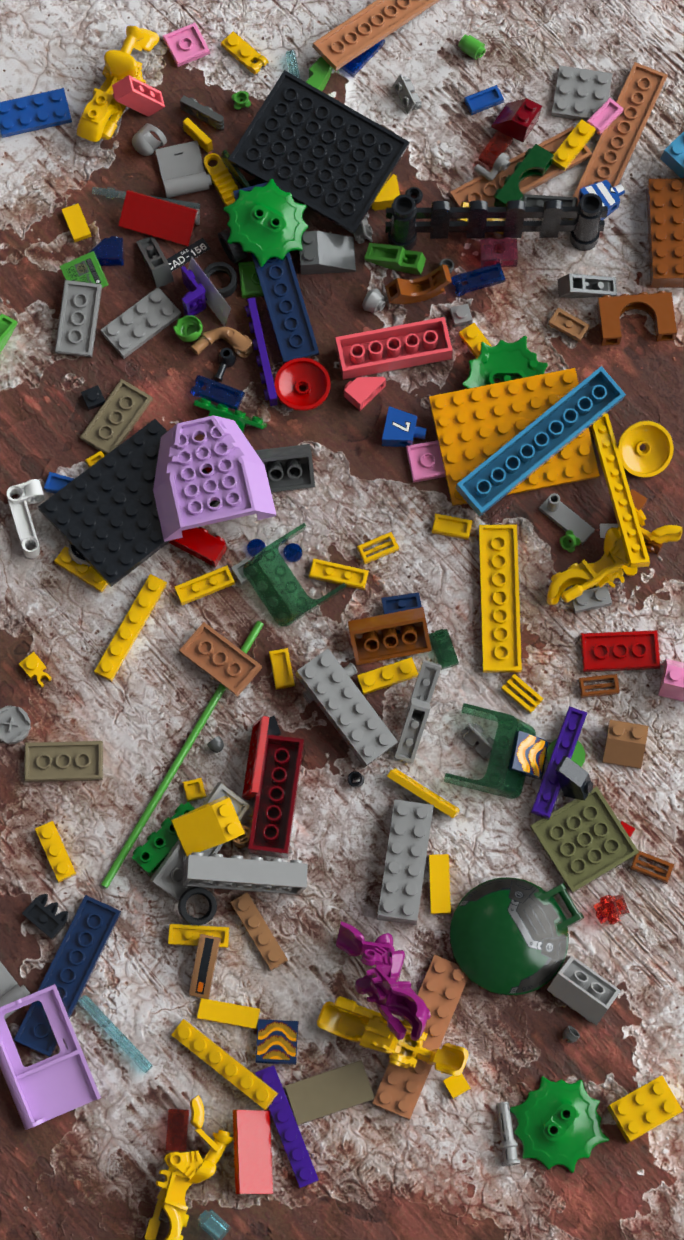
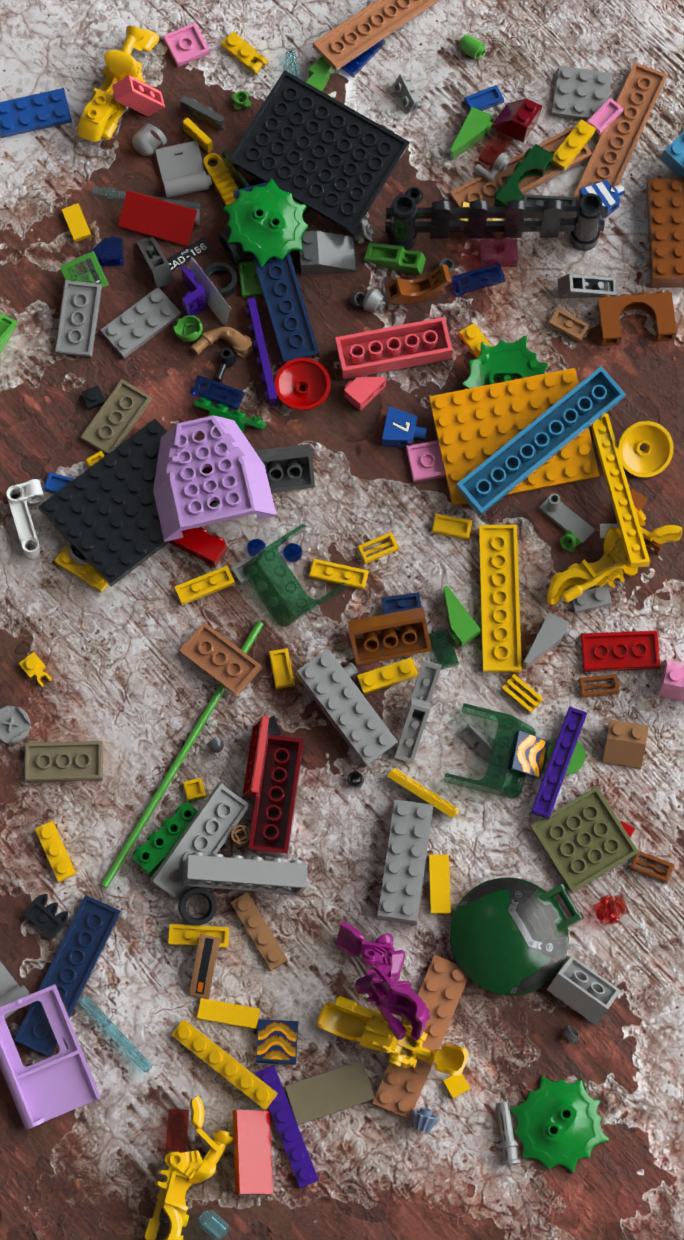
(130, 627): yellow plate -> none
(208, 826): yellow slope -> none
(357, 296): none -> dark grey hinge
(387, 194): yellow slope -> none
(423, 1119): none -> sand blue piece
(461, 315): light grey plate -> none
(461, 625): none -> bright green slope
(472, 132): none -> bright green slope
(549, 637): none -> light grey slope
(573, 779): black slope -> none
(644, 1109): yellow brick -> none

